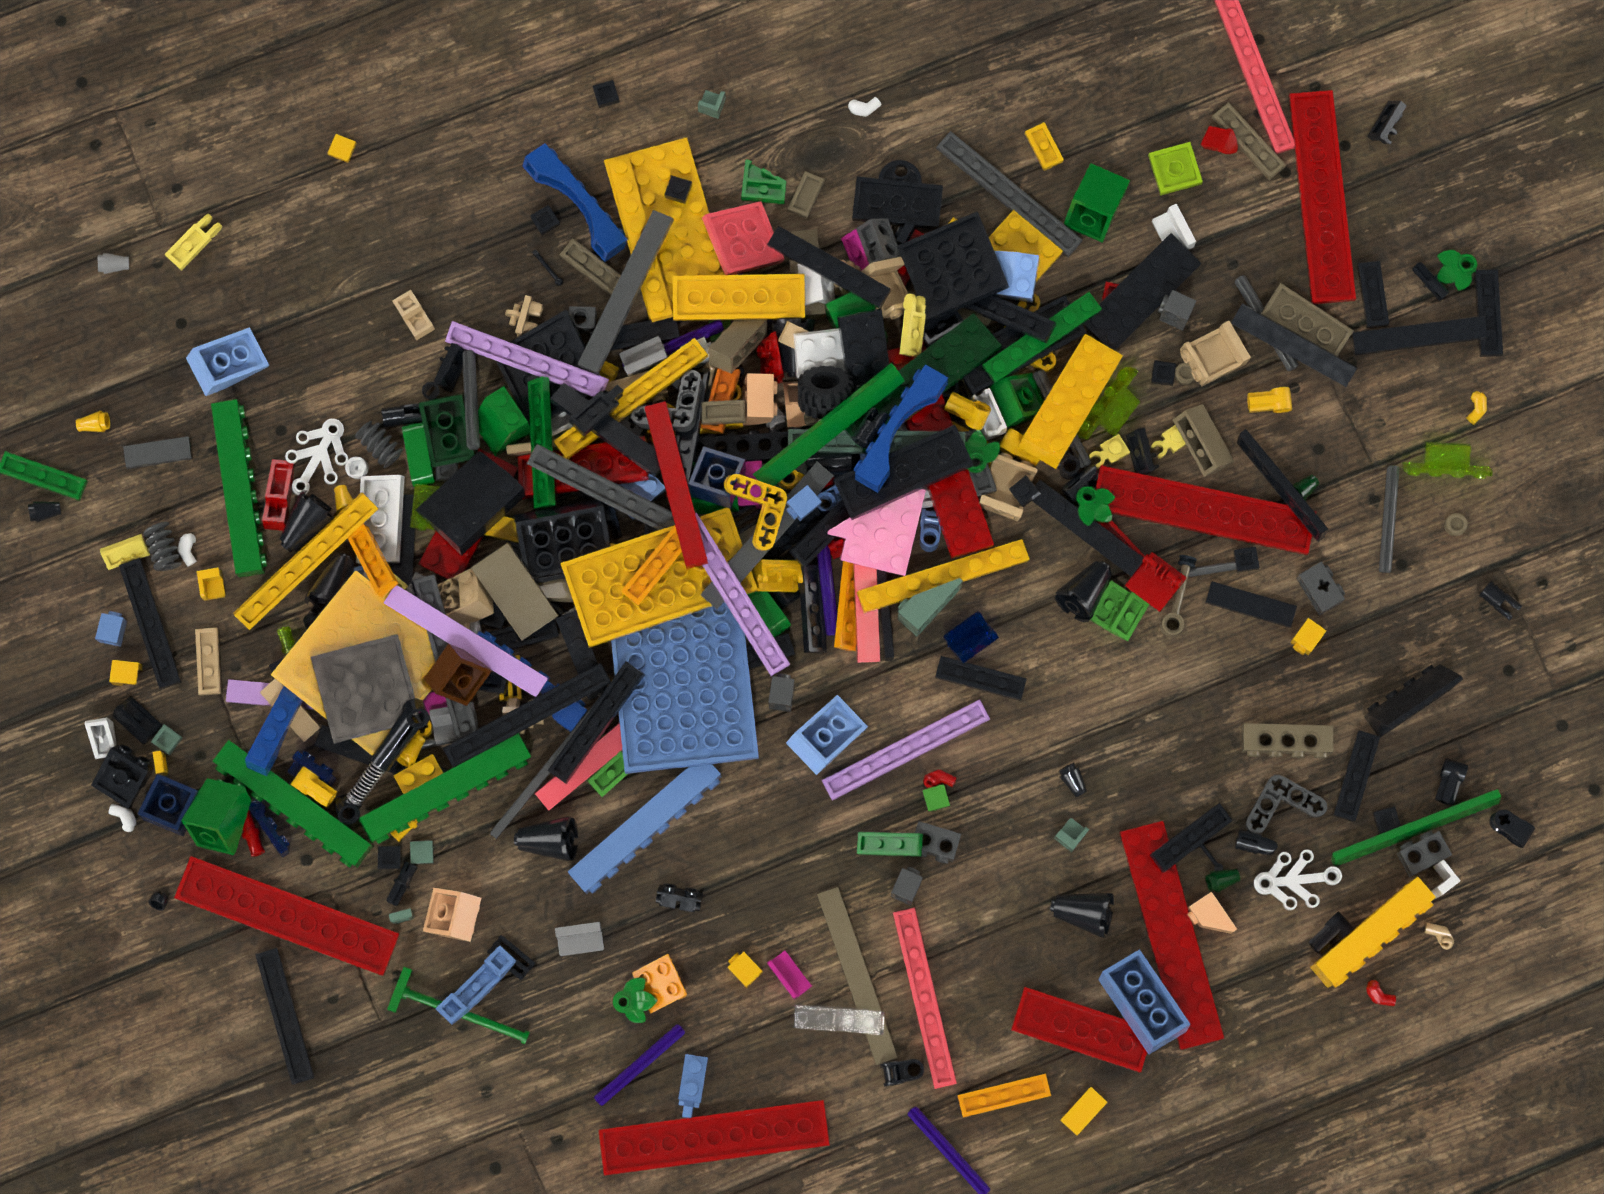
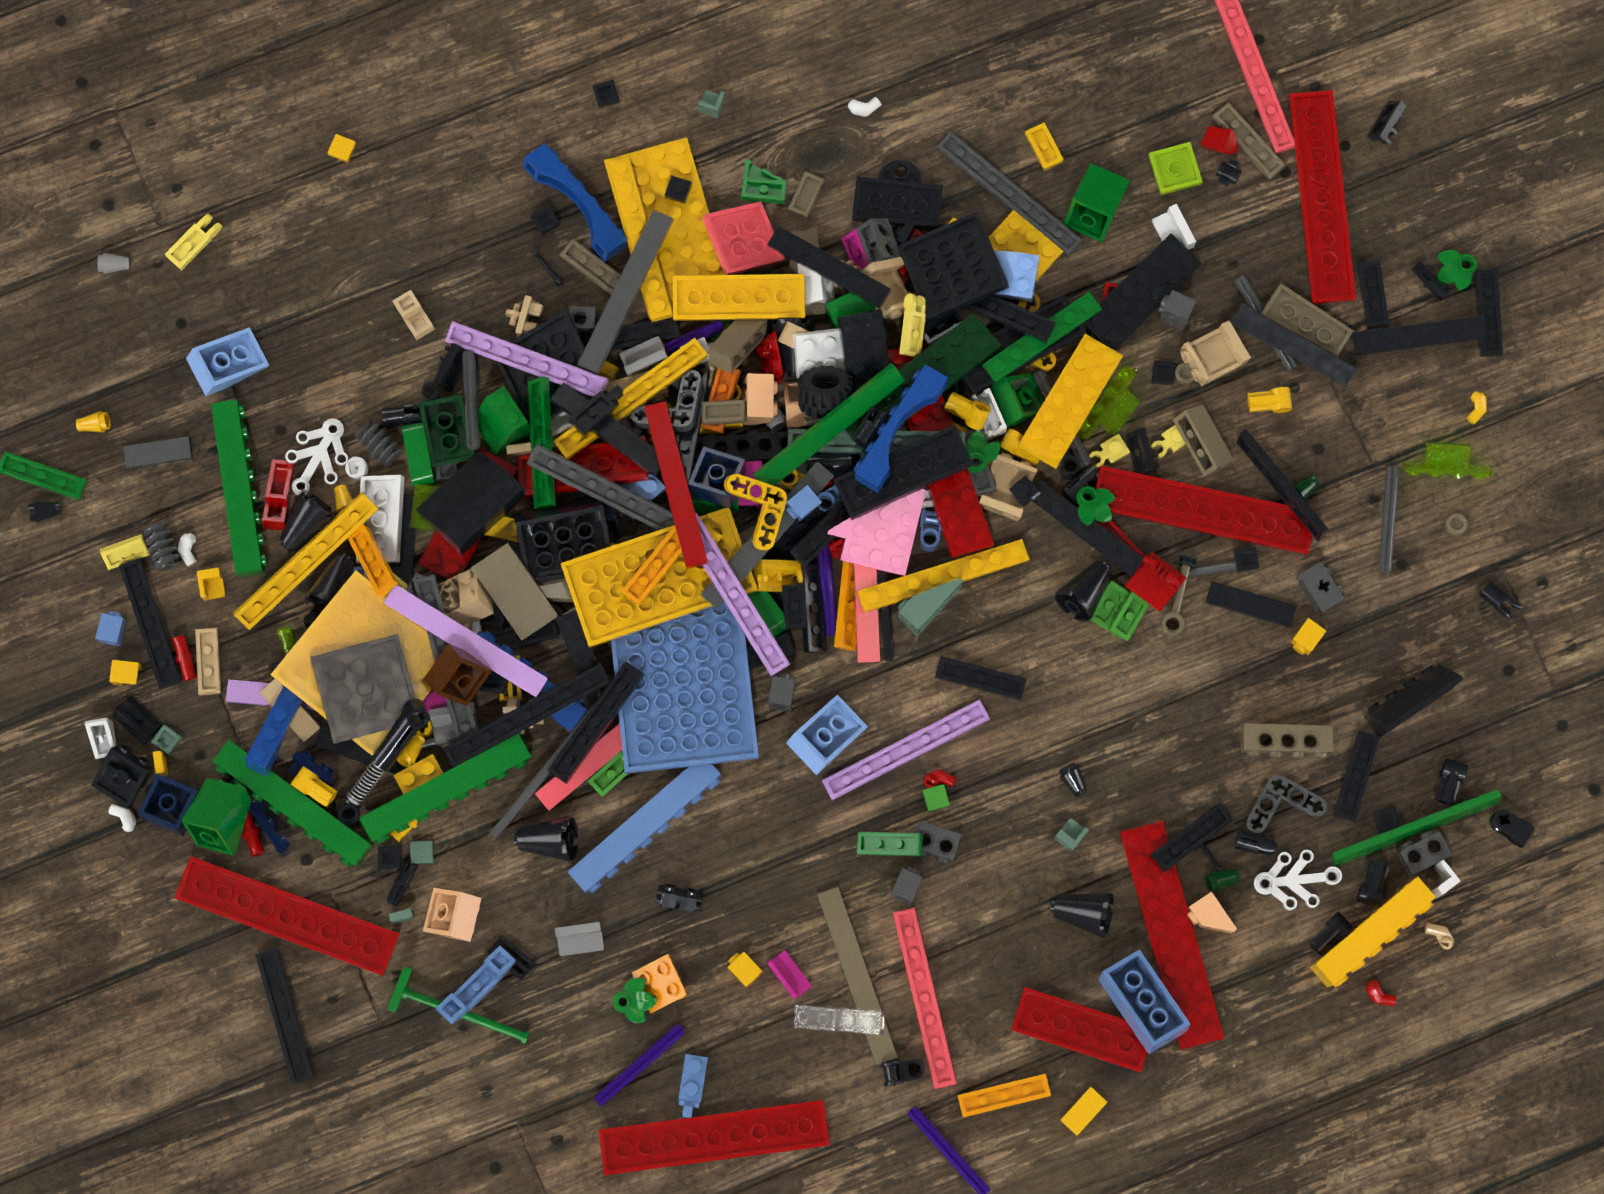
(158, 901): black hinge -> none
(184, 658): none -> red pin
(794, 607): none -> black plate
(970, 637): clear blue bracket -> none
(1228, 172): none -> black gear
(1372, 890): none -> black piece

